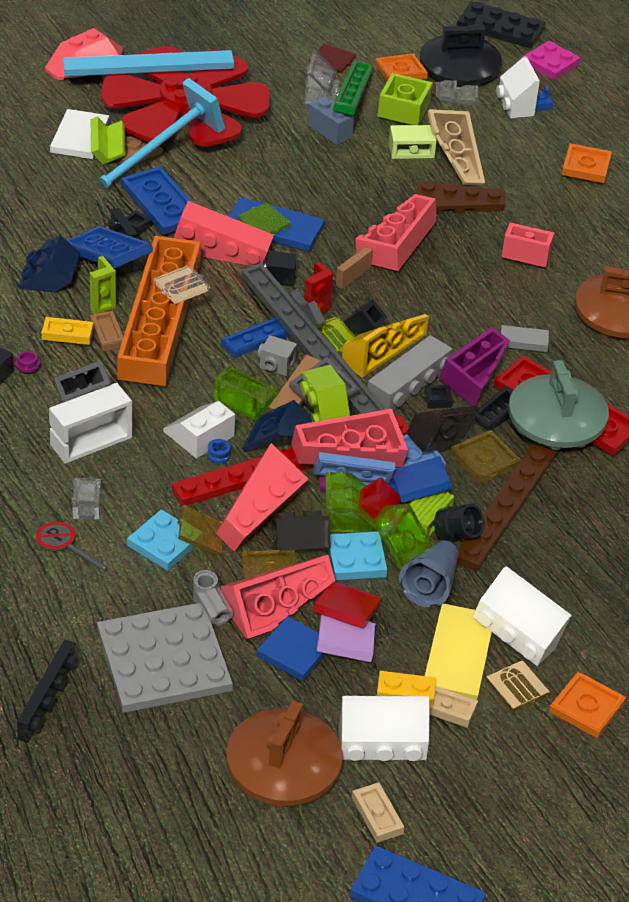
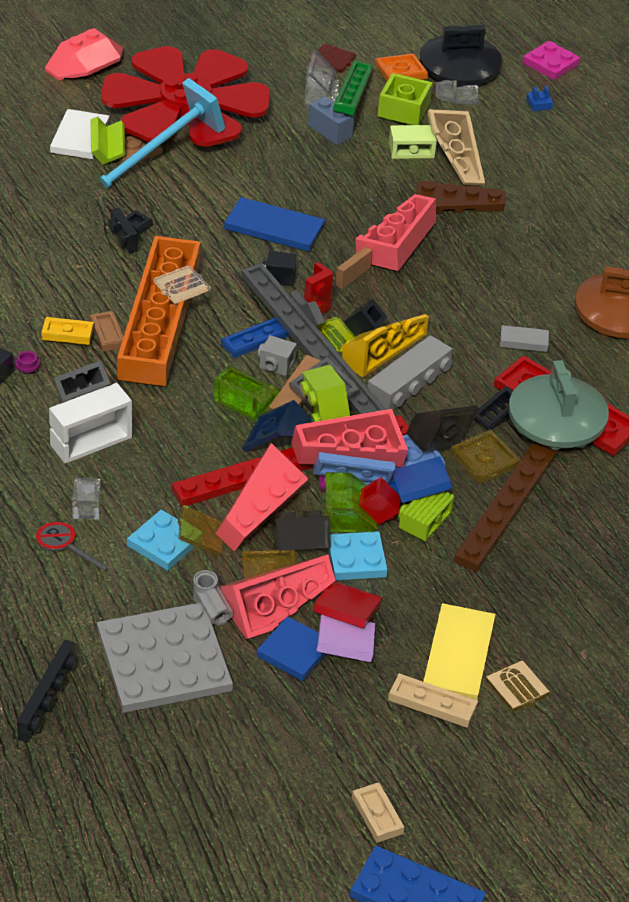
(50, 266): dark blue slope -> none
(102, 287): lime panel -> none
(114, 246): blue tile -> none
(148, 63): medium azure tile -> none
(157, 197): blue plate -> none
(202, 426): white slope -> none
(219, 451): blue bush -> none
(223, 236): coral wedge -> none
(265, 218): clear neon green piece -> none
(284, 756): dark orange bracket -> none
(384, 727): white slope -> none
(401, 533): clear neon green slope -> none
(406, 685): yellow plate -> none
(430, 574): sand blue cone -> none
(438, 396): black tile -> none
(459, 522): black wheel -> none
(474, 365): magenta wedge -> none
(503, 24): black plate -> none
(519, 89): white slope -> none
(522, 616): white slope -> none
(527, 245): coral brick -> none
(586, 163): orange plate -> none
(587, 704): orange tile -> none

